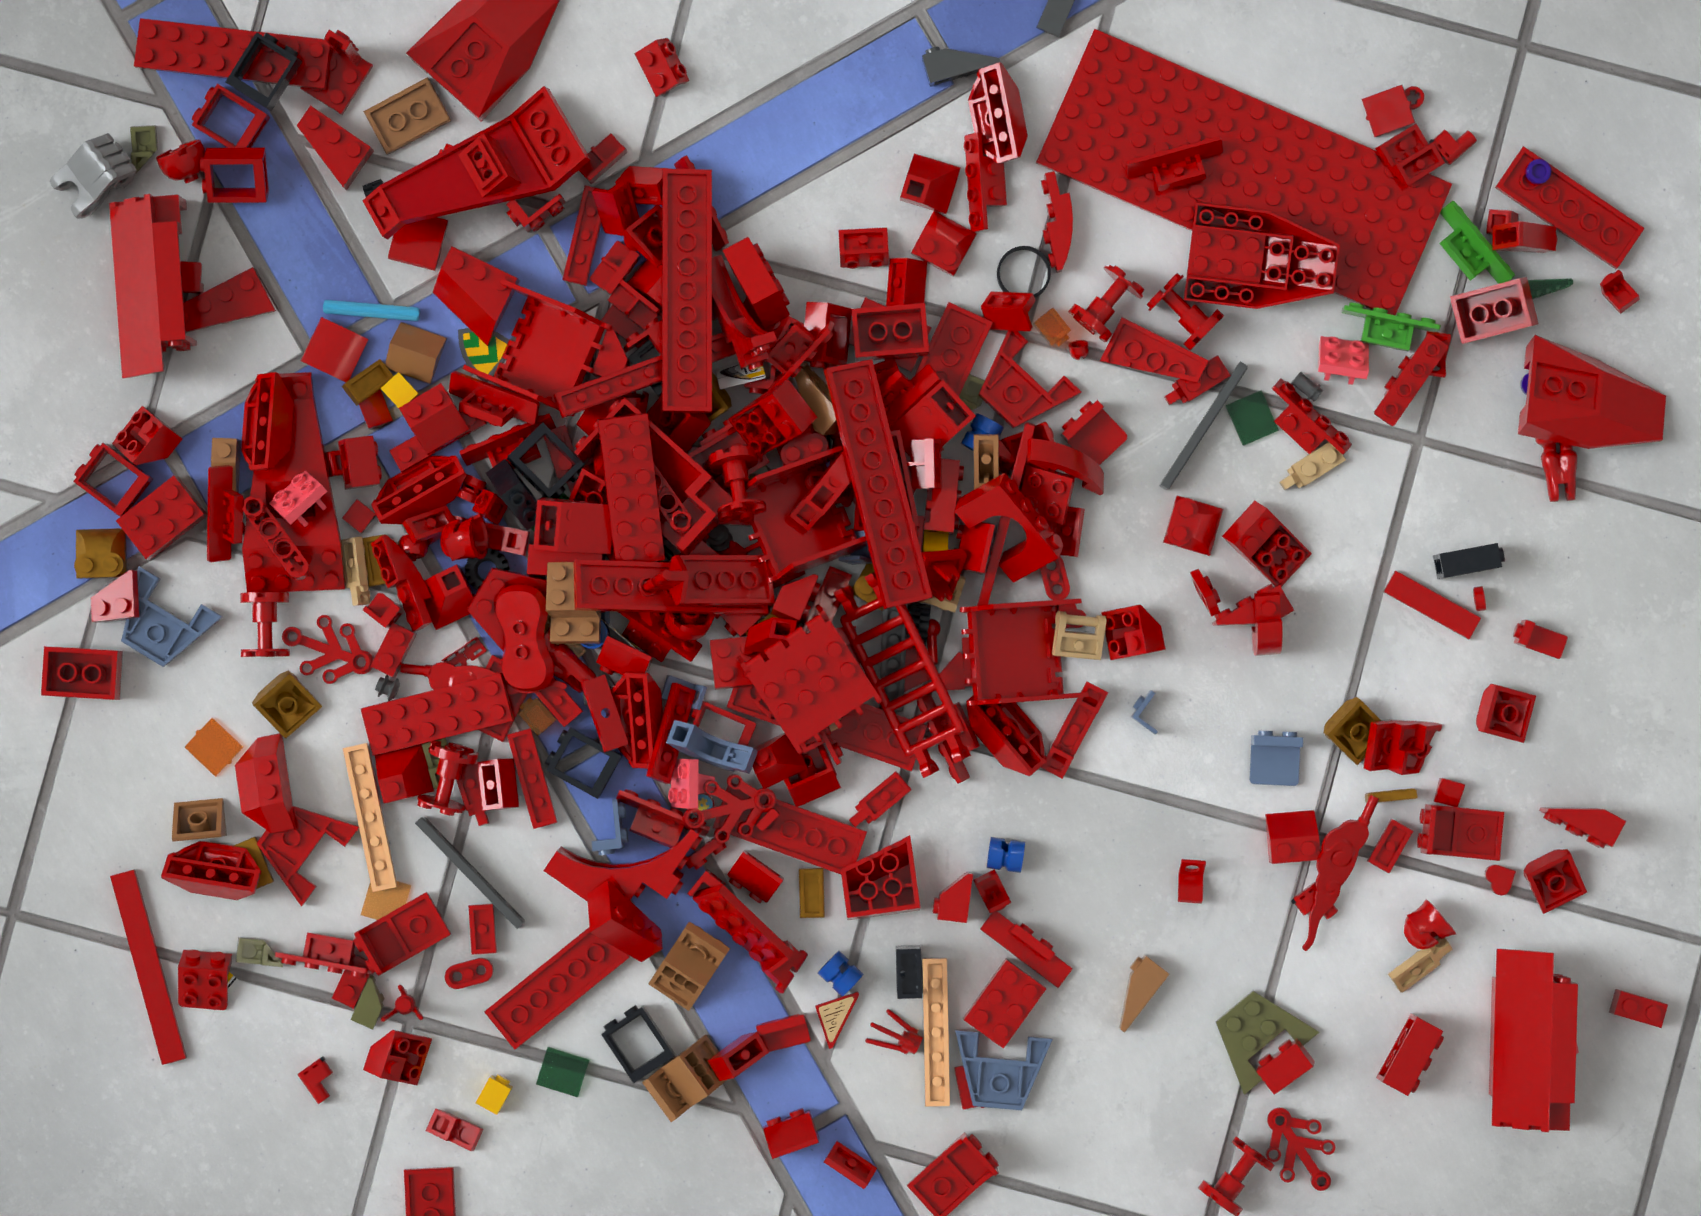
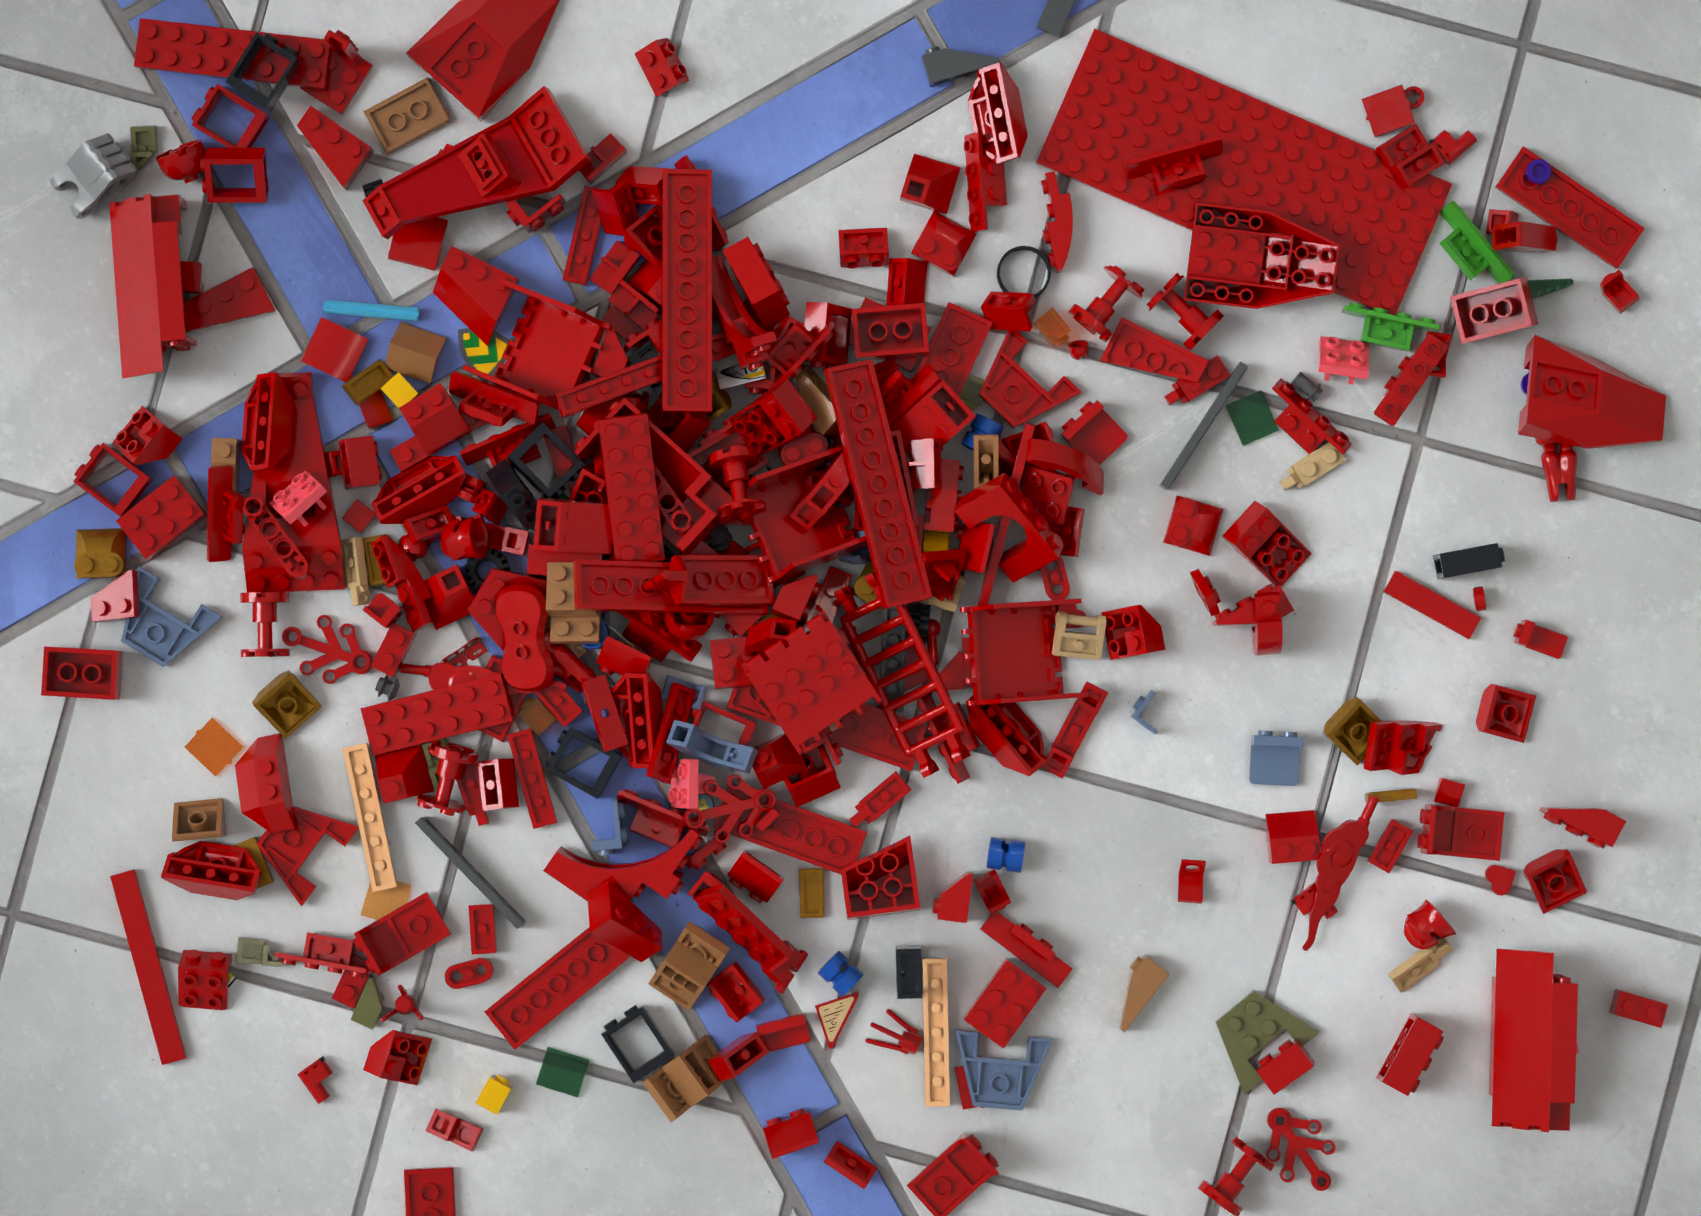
(735, 992): none -> red bracket

